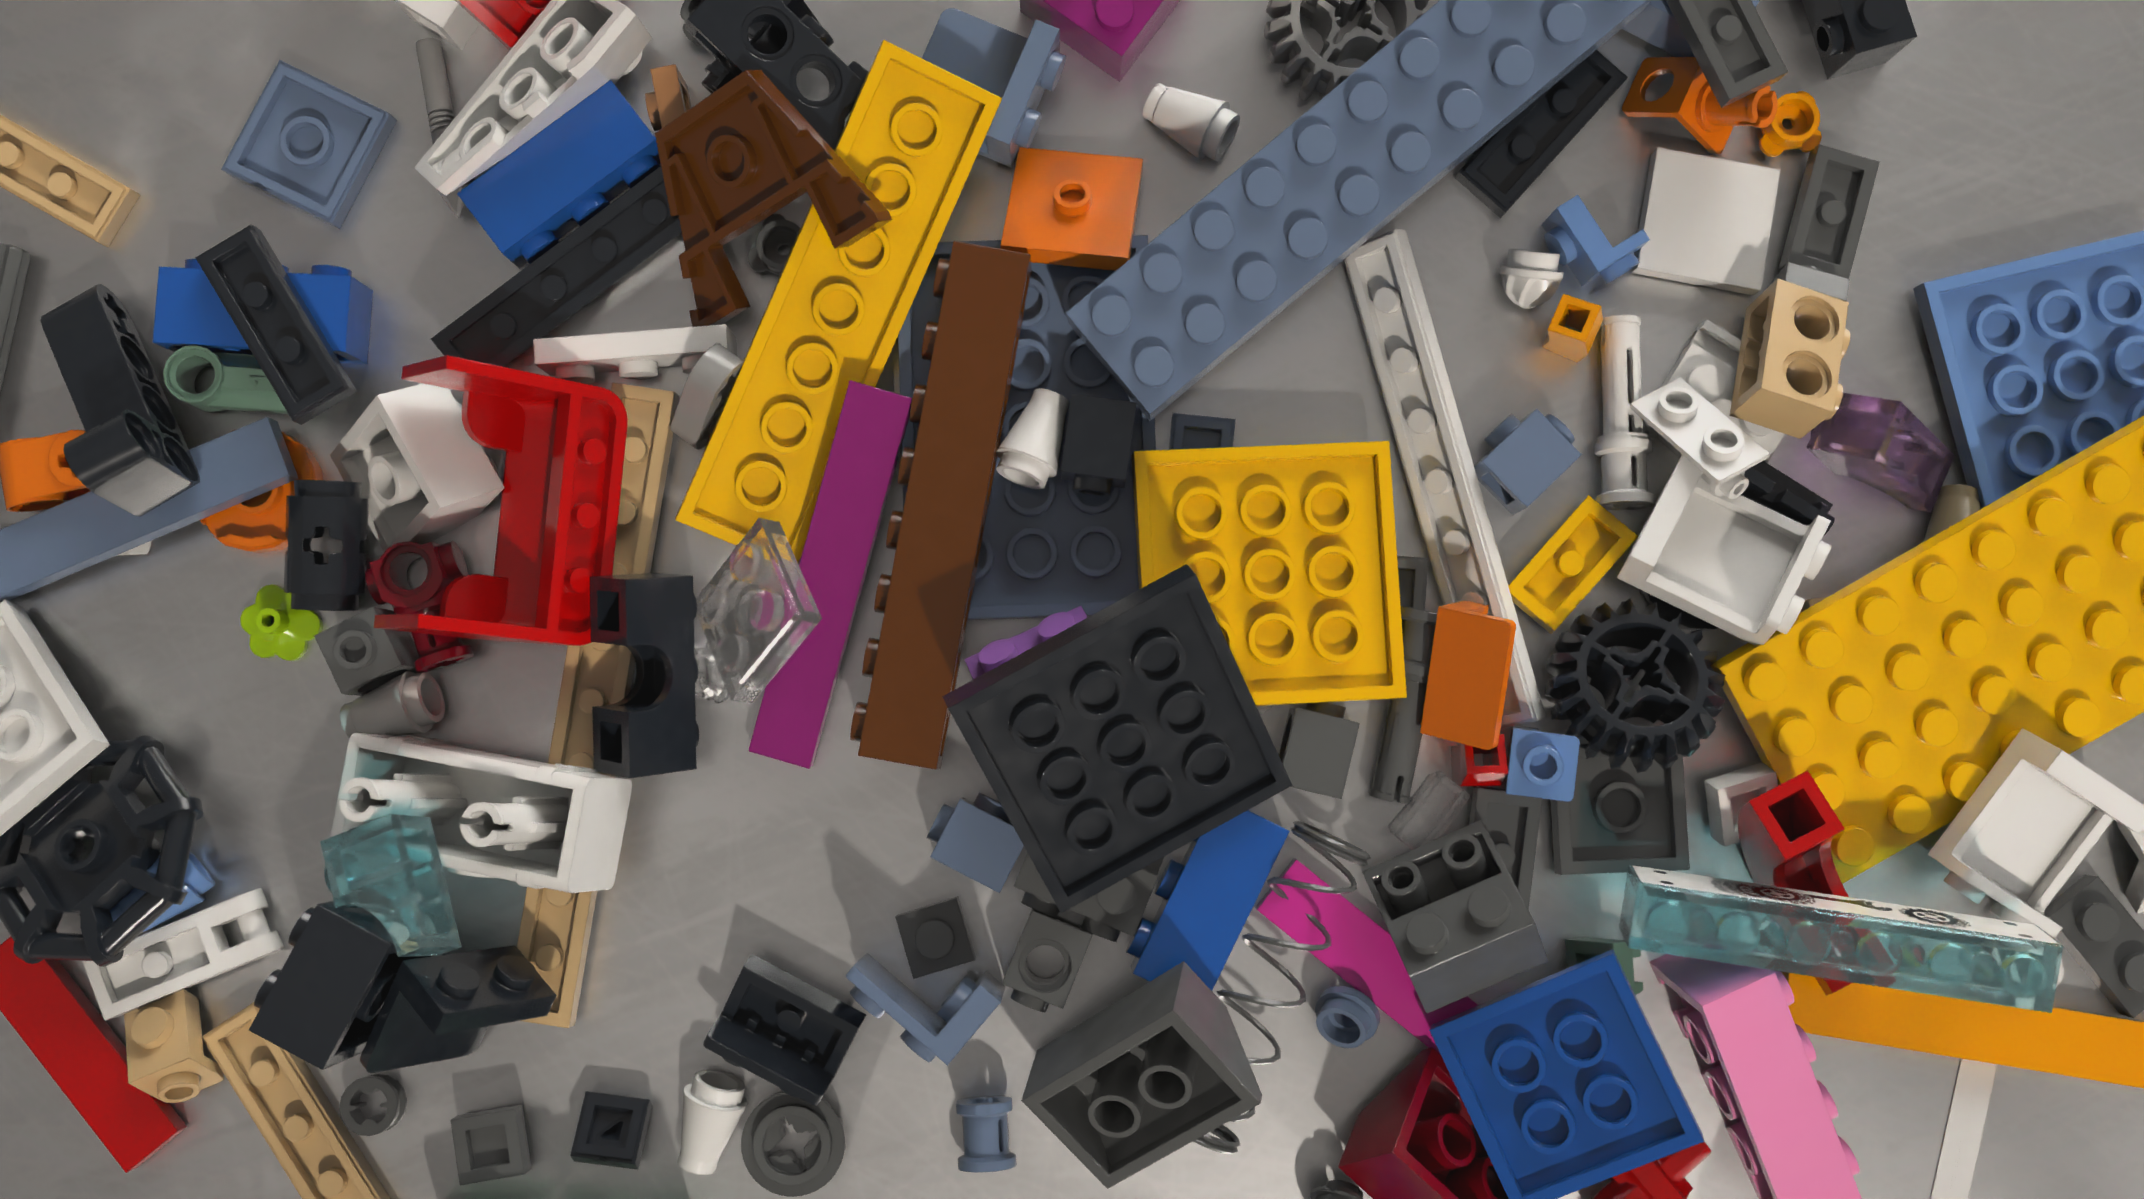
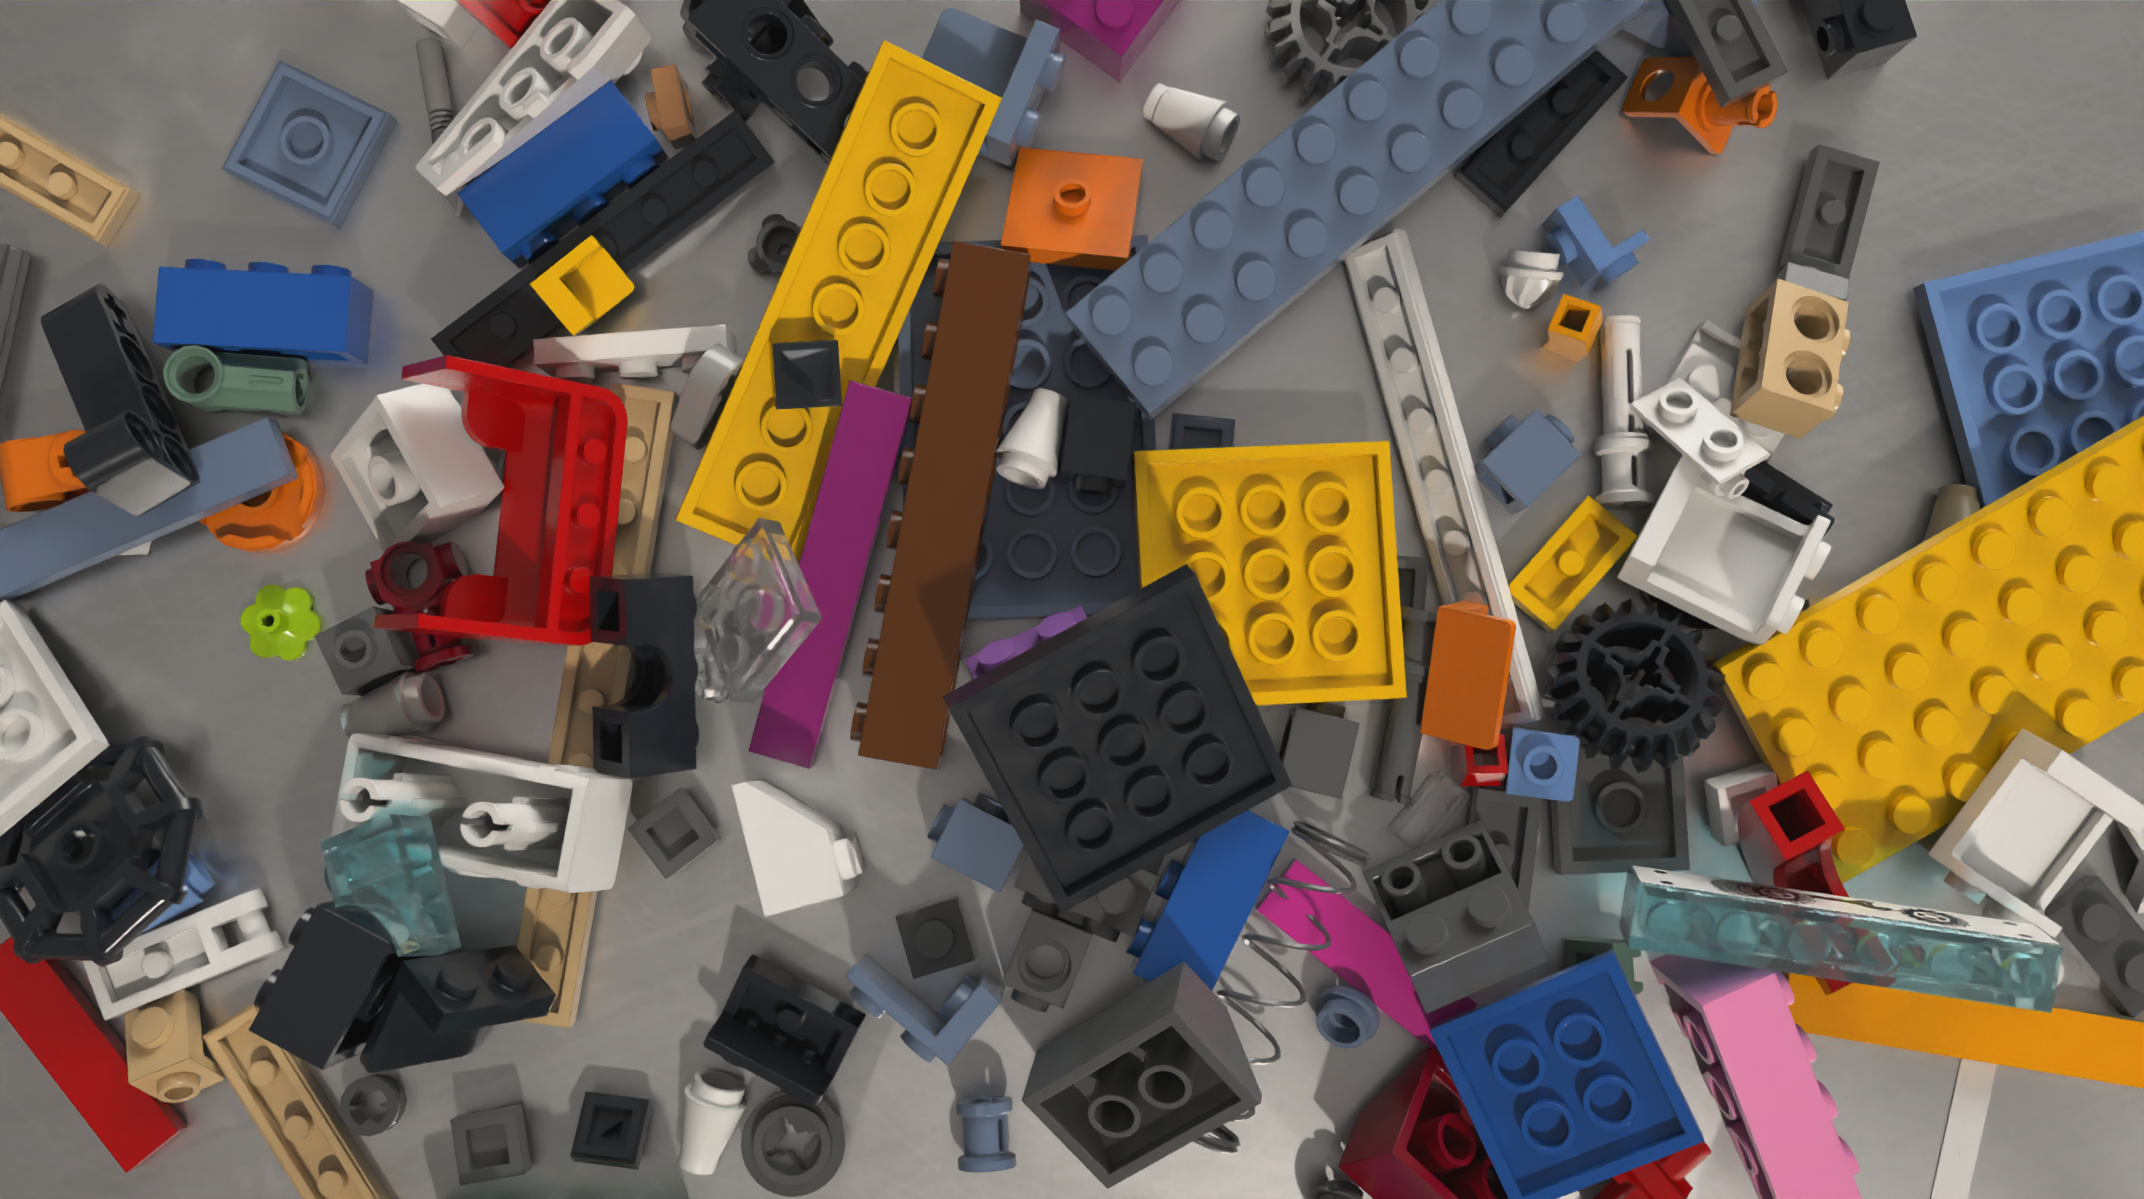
(276, 324): black tile -> none
(306, 576): black piece -> none
(583, 286): none -> yellow panel
(674, 833): none -> dark grey plate
(738, 164): reddish brown wing -> none
(794, 849): none -> white slope
(806, 374): none -> black tile
(1706, 221): white tile -> none
(1805, 119): light orange plate -> none
(1885, 448): clear purple arch -> none

